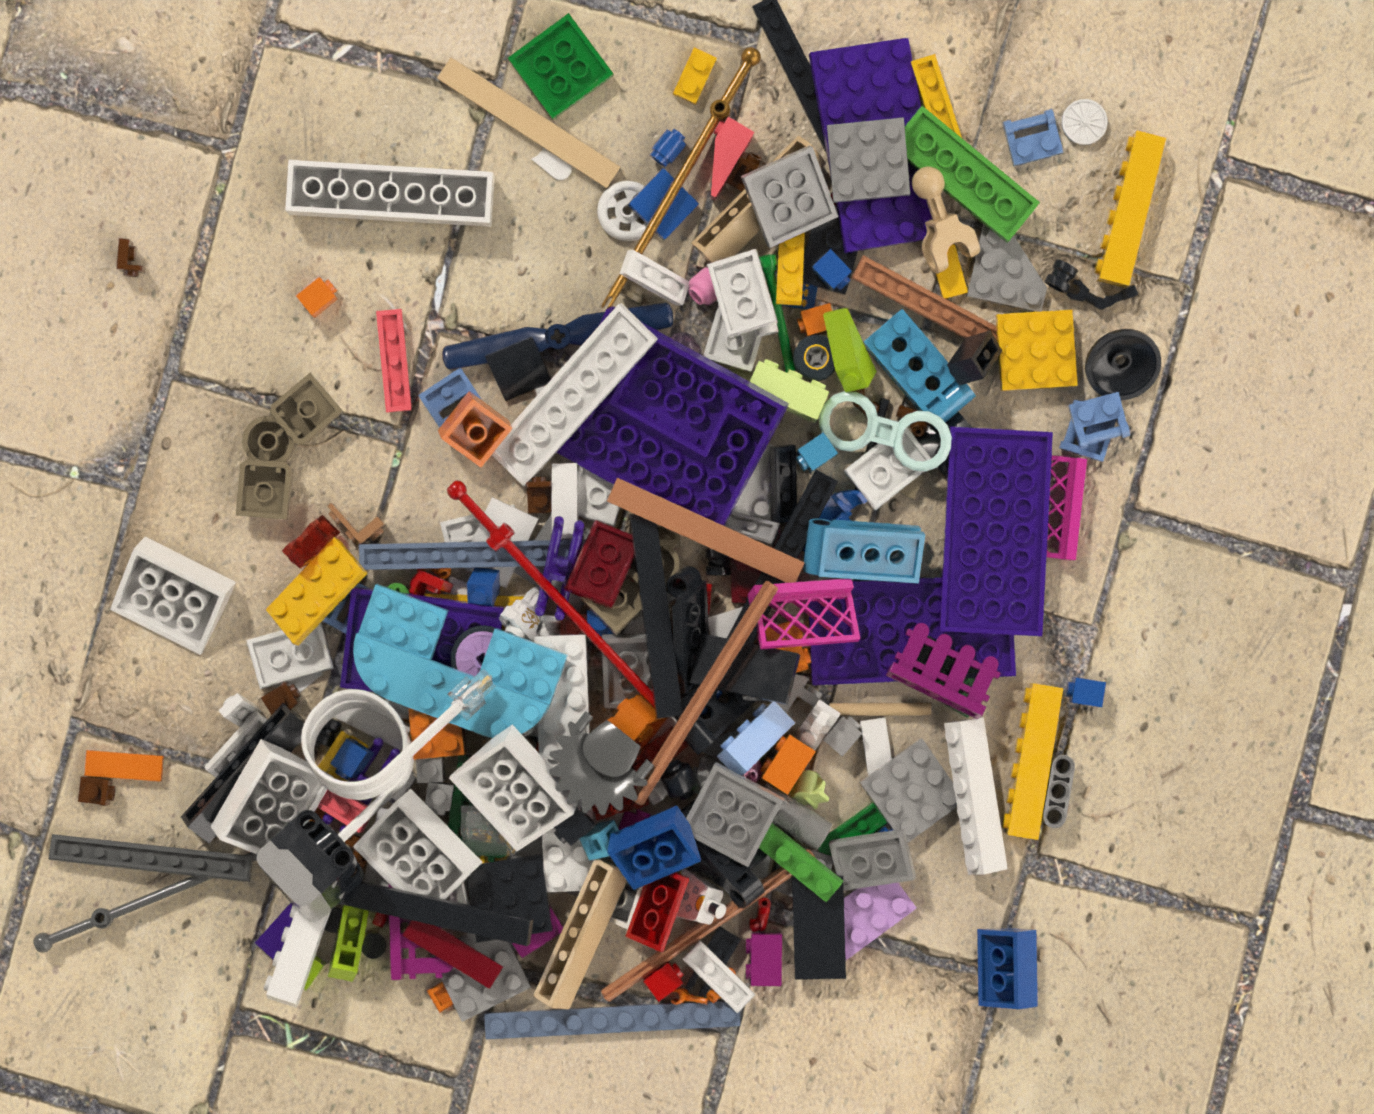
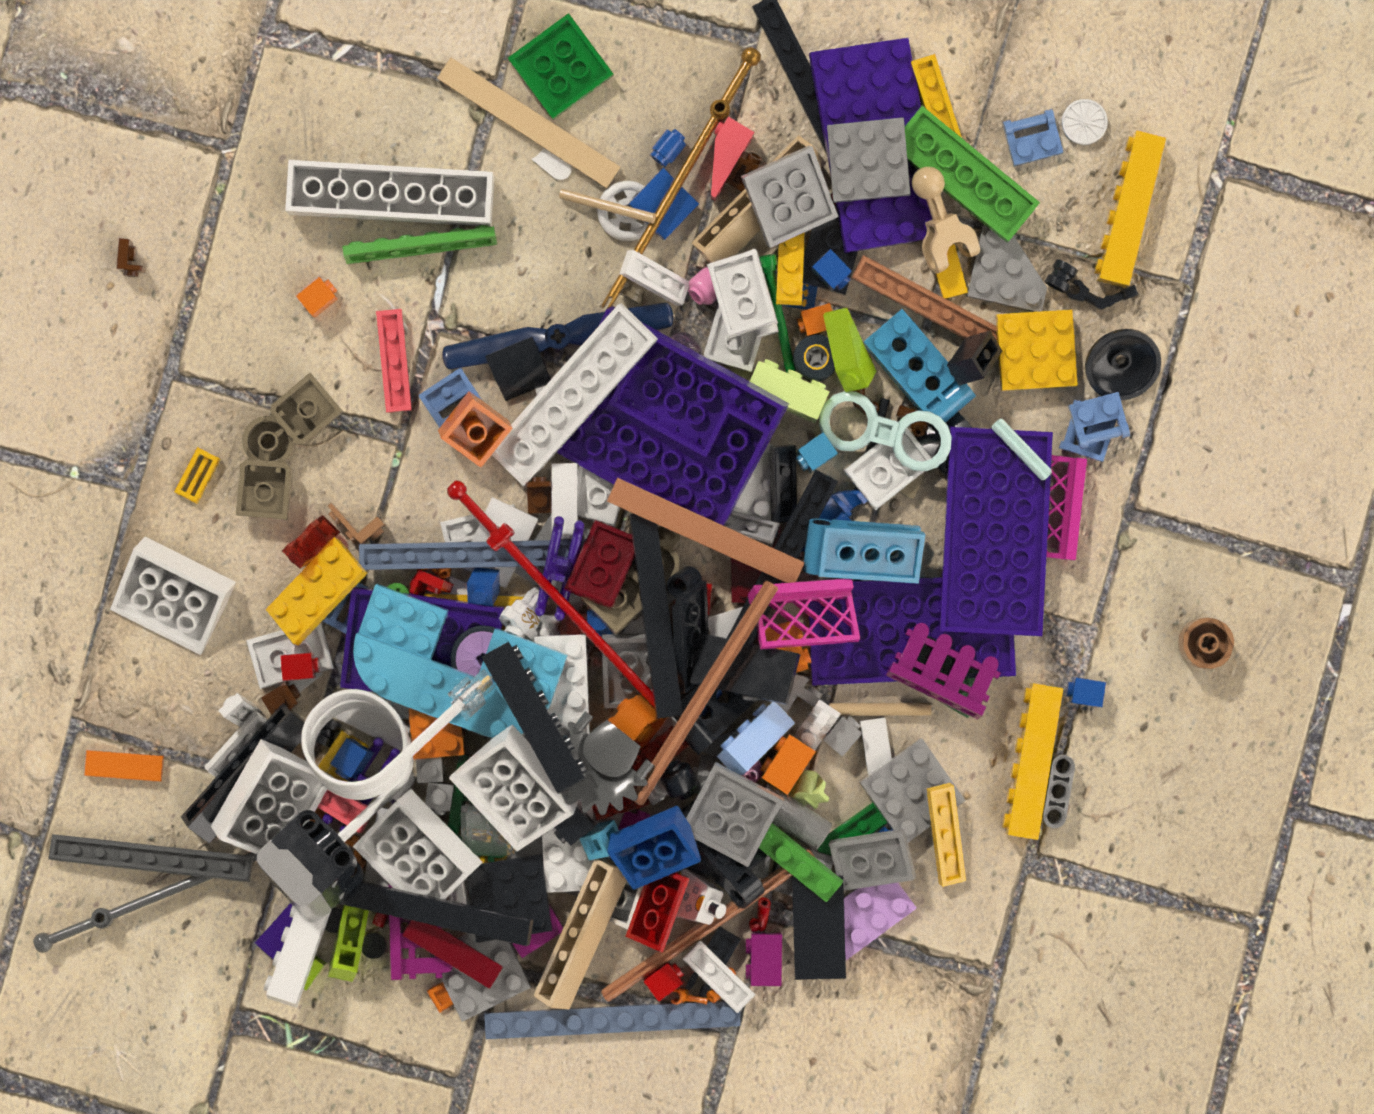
(96, 791): reddish brown bracket -> none
(207, 456): none -> yellow tile
(299, 666): none -> red brick
(428, 243): none -> bright green plate
(533, 717): none -> black brick
(607, 206): none -> tan bar
(694, 76): yellow plate -> none
(717, 563): black wheel -> none
(946, 834): none -> yellow plate
(975, 796): white brick -> none
(1007, 968): blue slope -> none
(1021, 449): none -> light aqua axle
(1219, 649): none -> medium nougat brick

